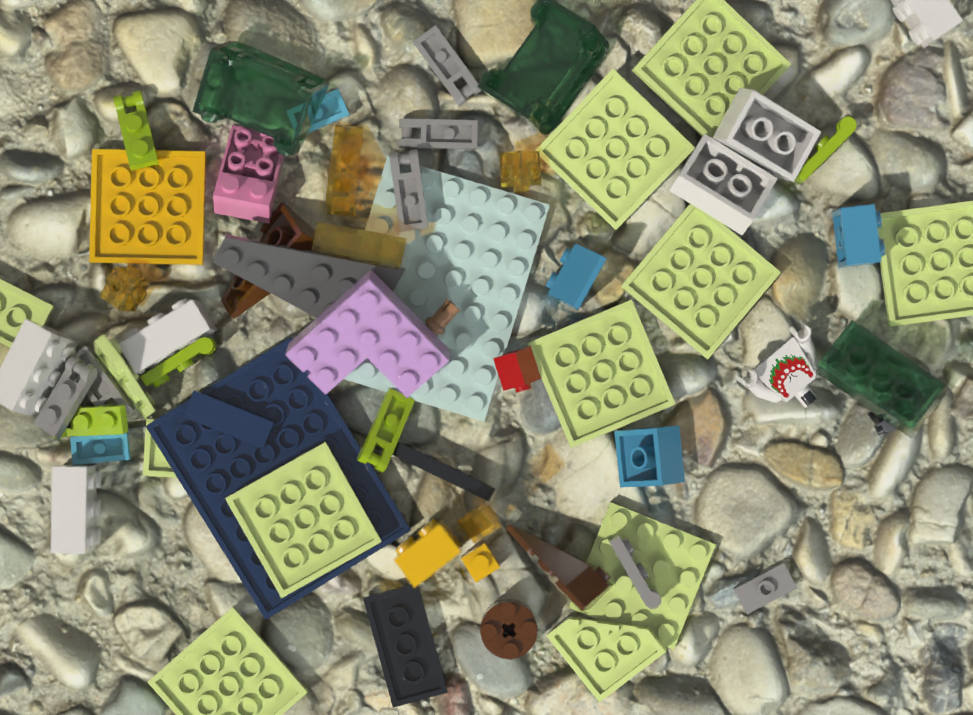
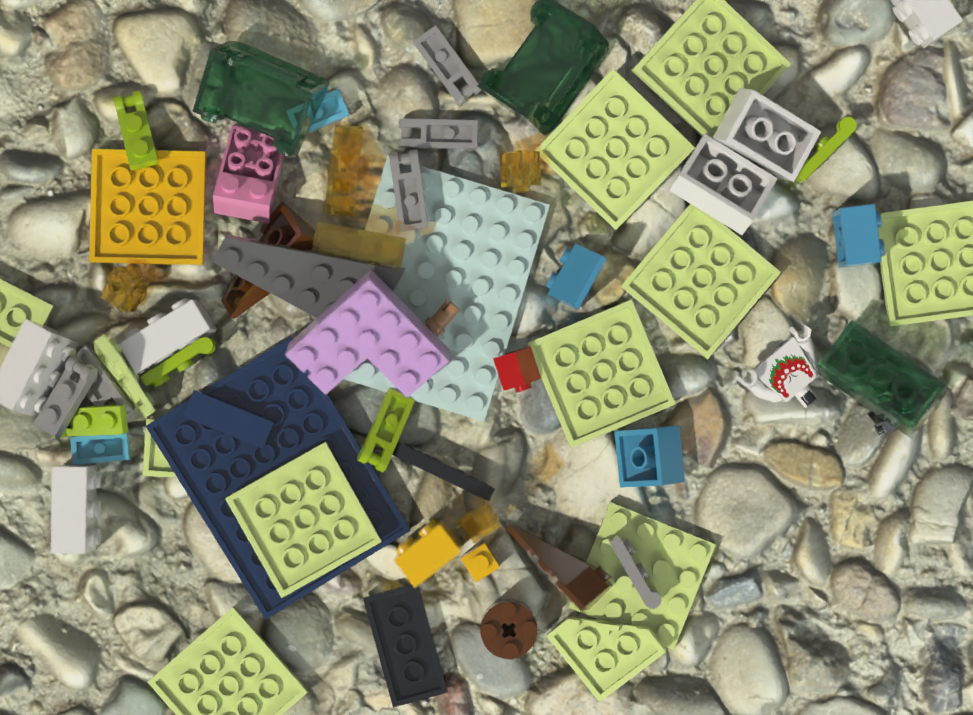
(765, 588): light grey plate -> none

